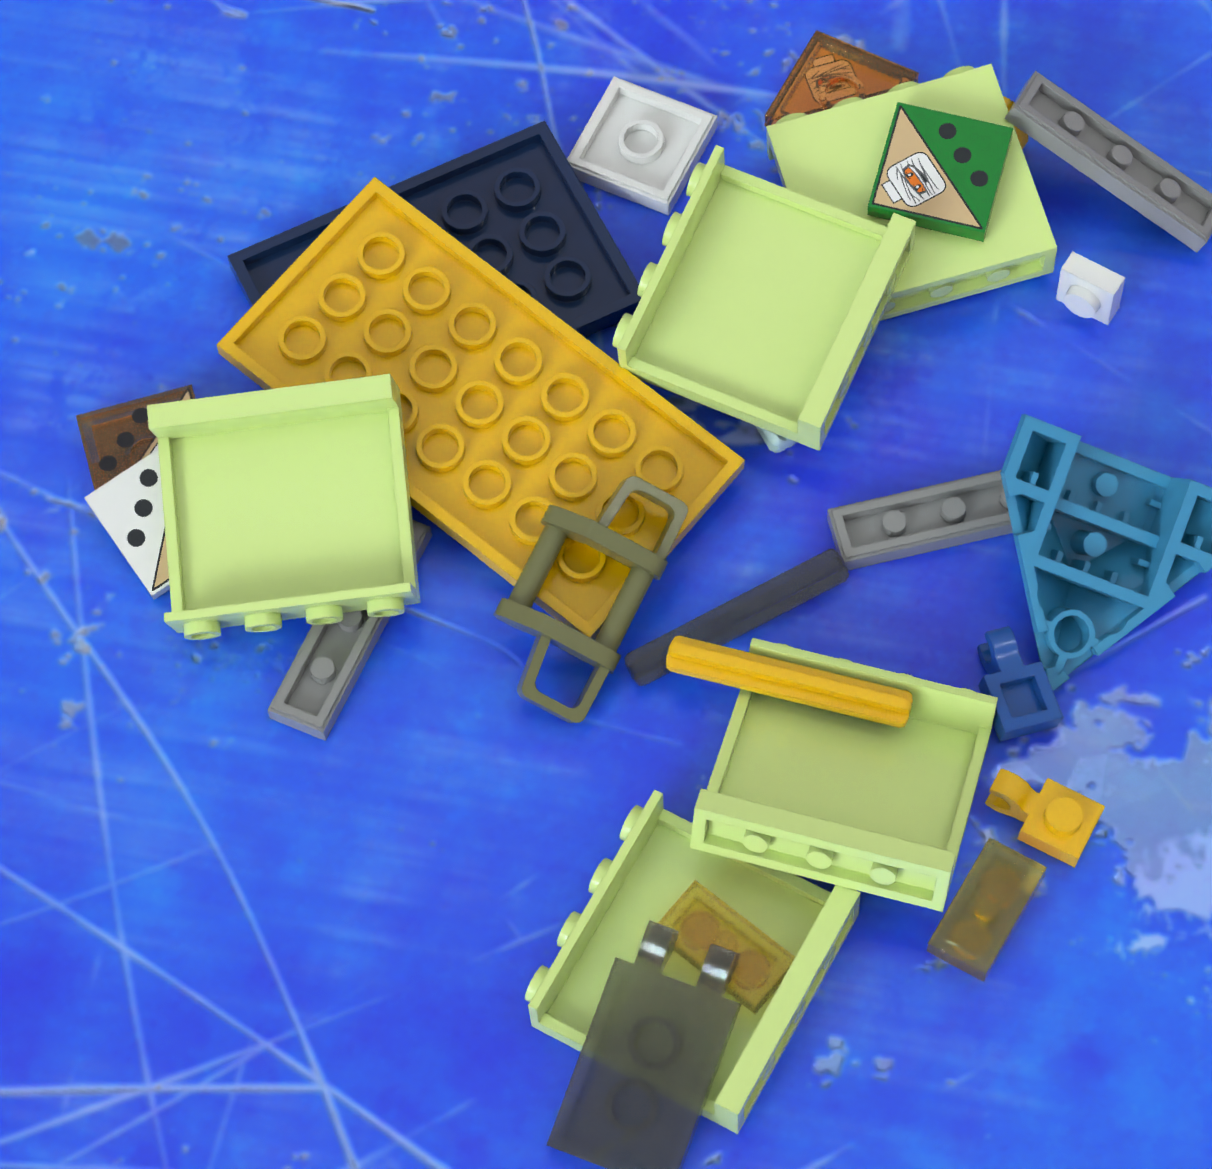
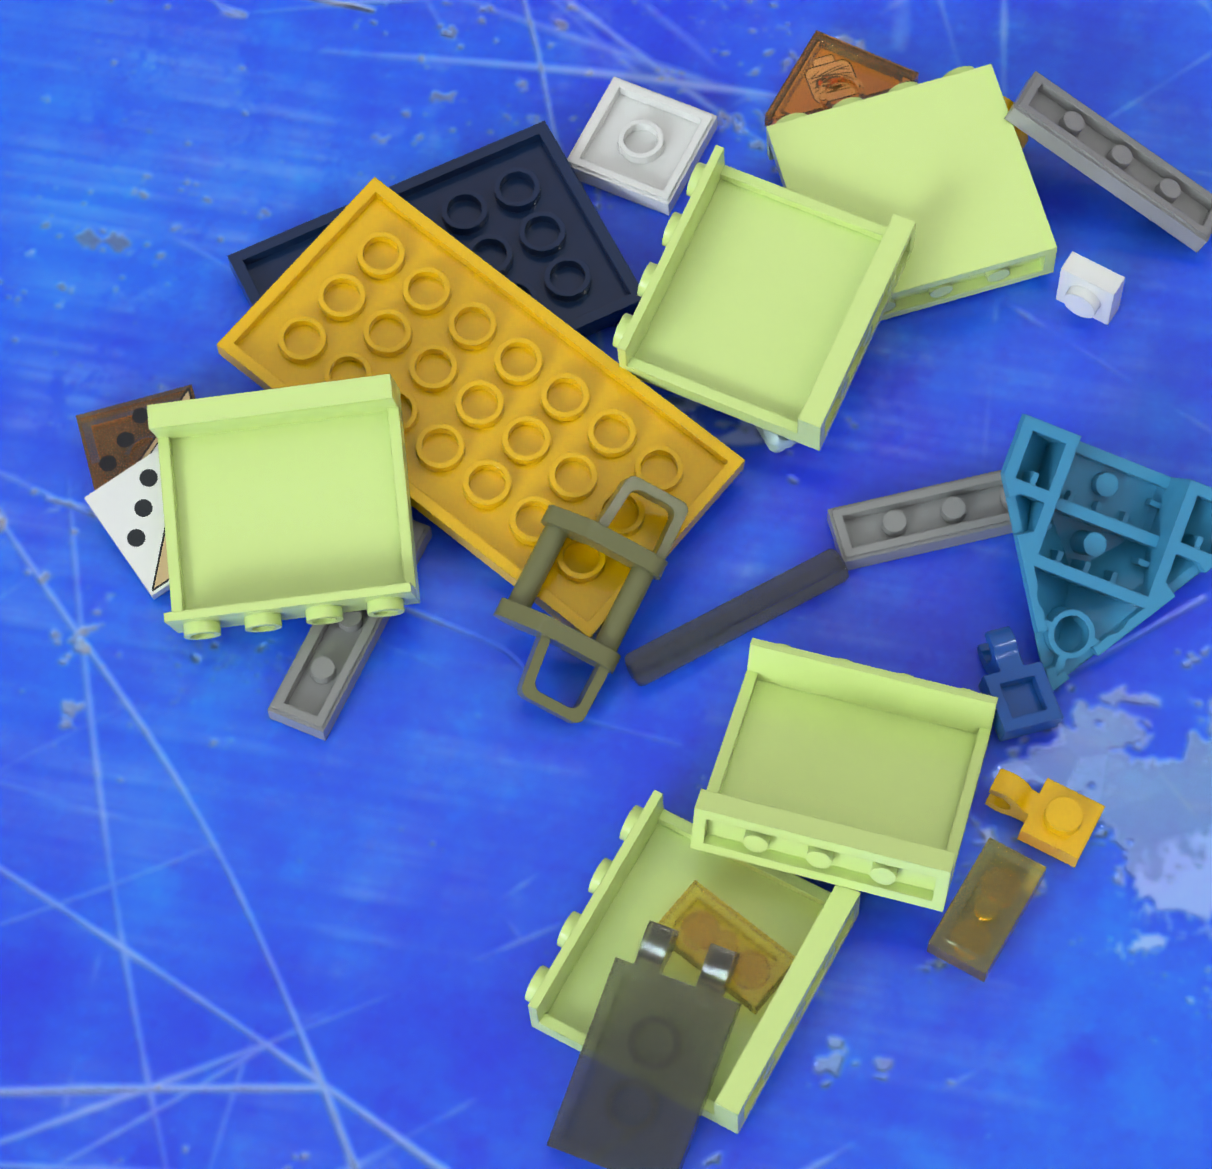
(789, 681): yellow axle -> none
(940, 171): tile -> none

